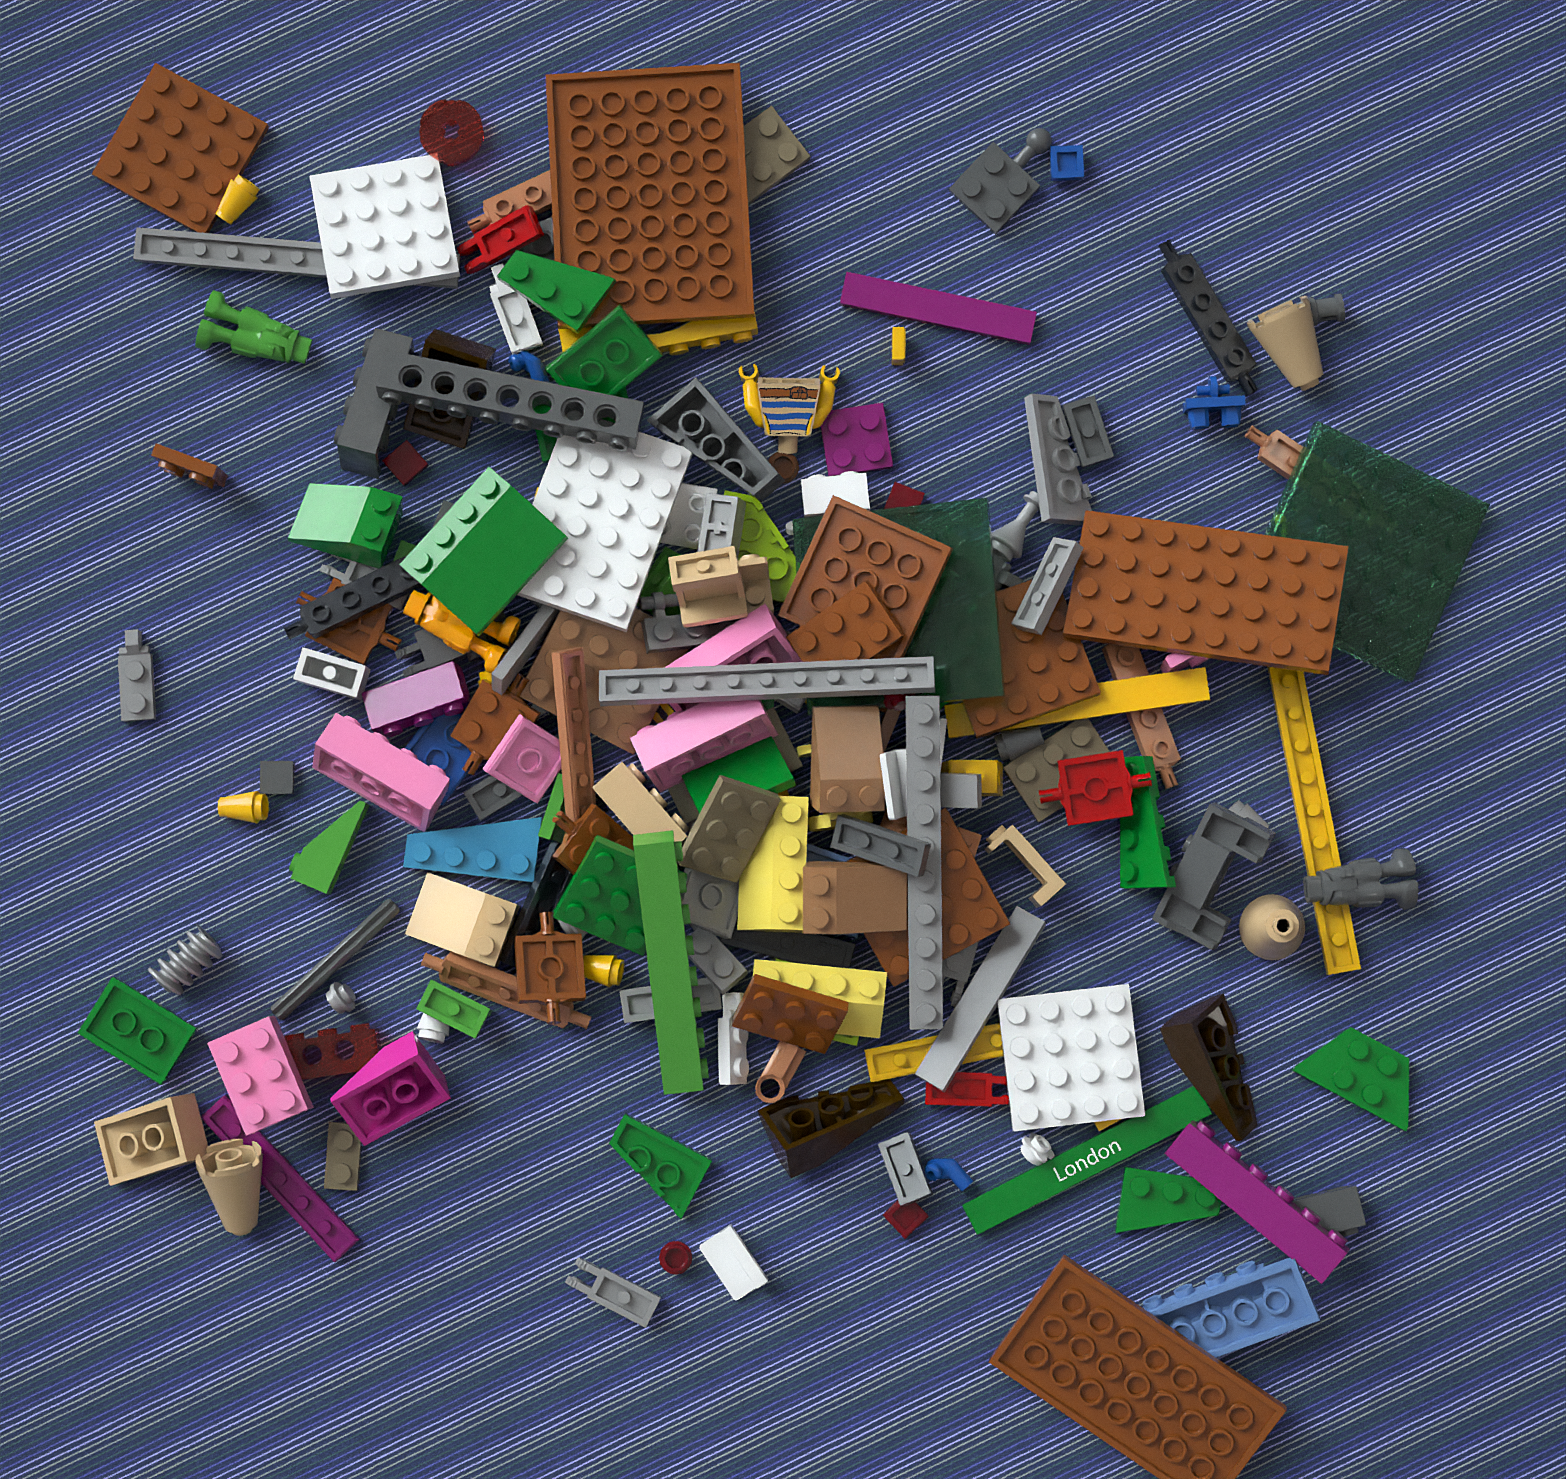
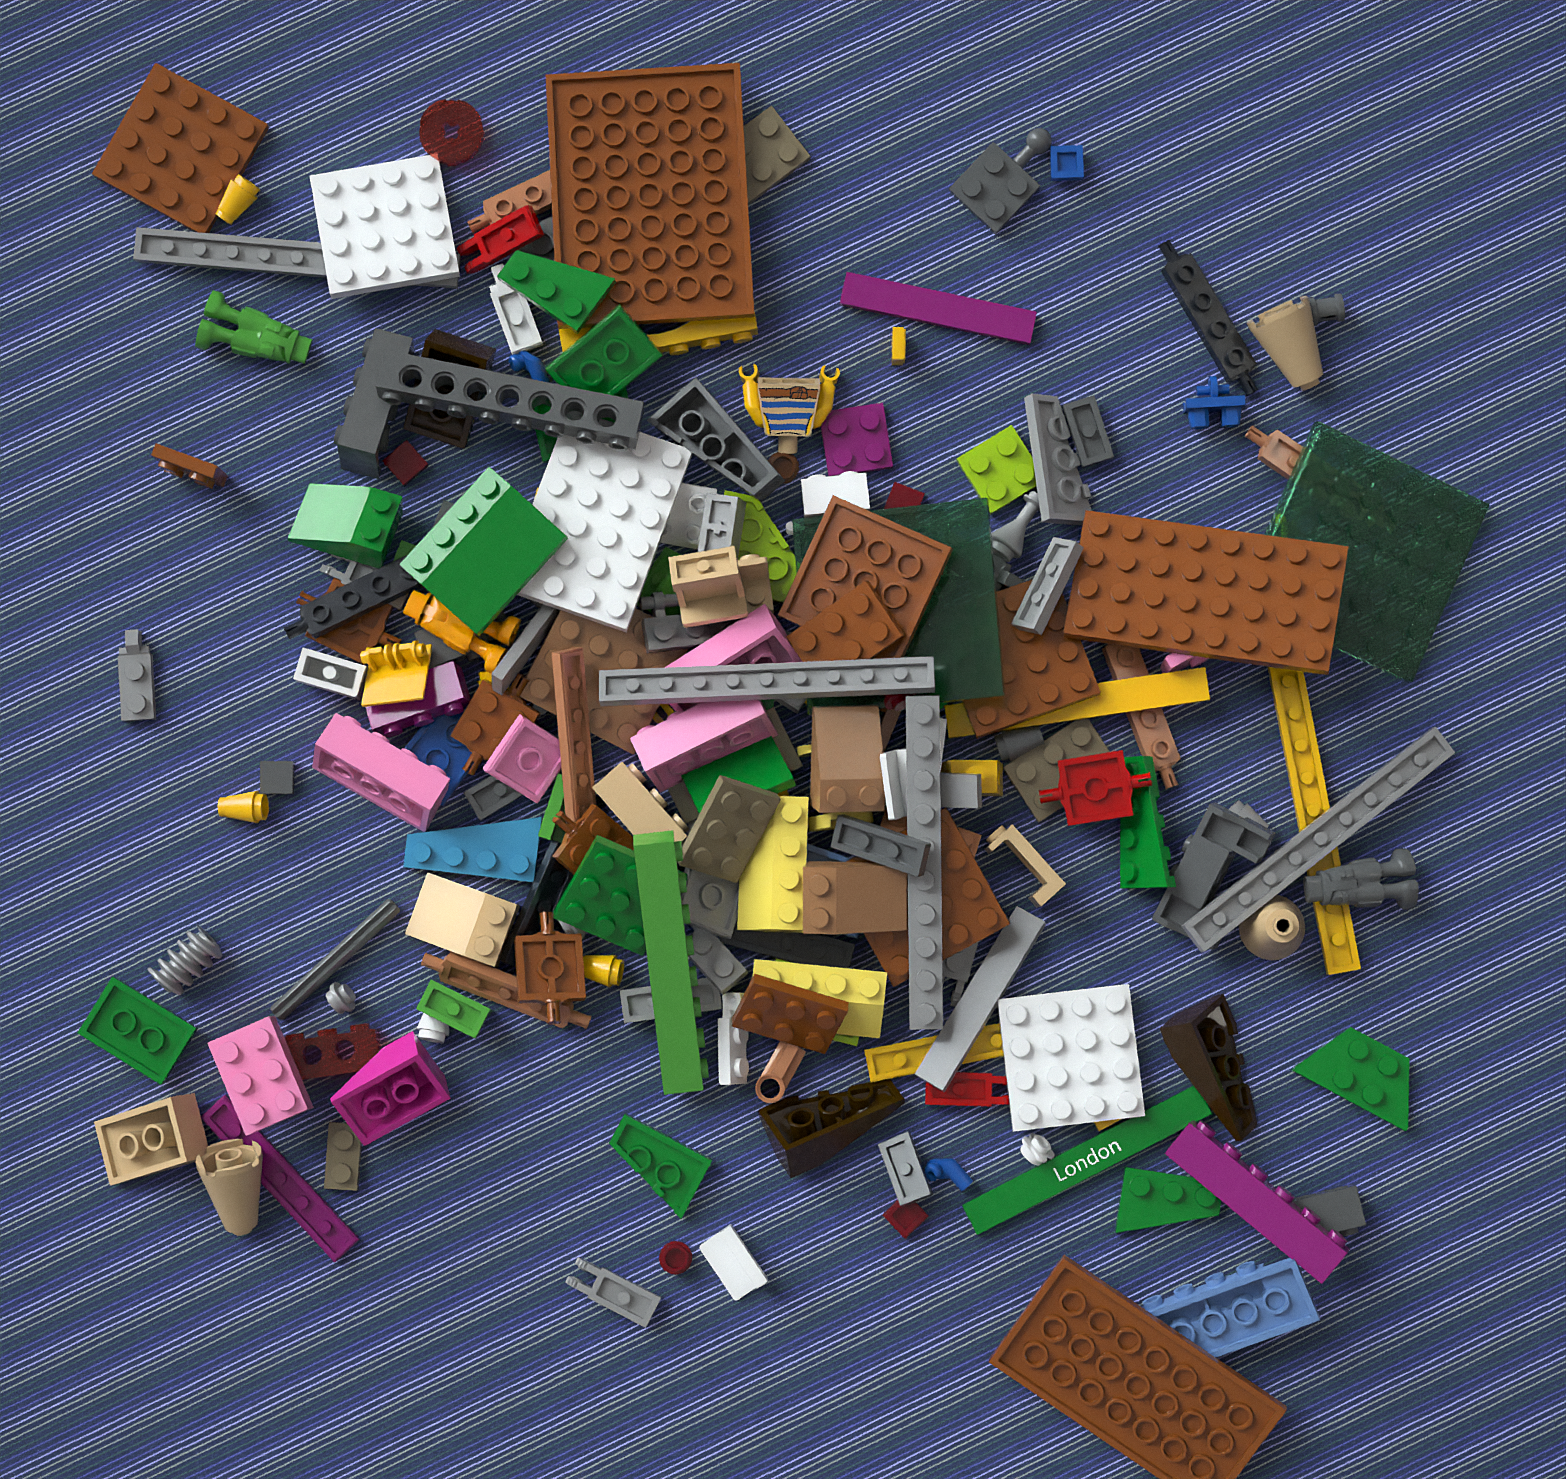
(326, 854): bright green slope -> none
(395, 673): none -> yellow hinge
(999, 469): none -> lime plate
(1317, 839): none -> light grey plate

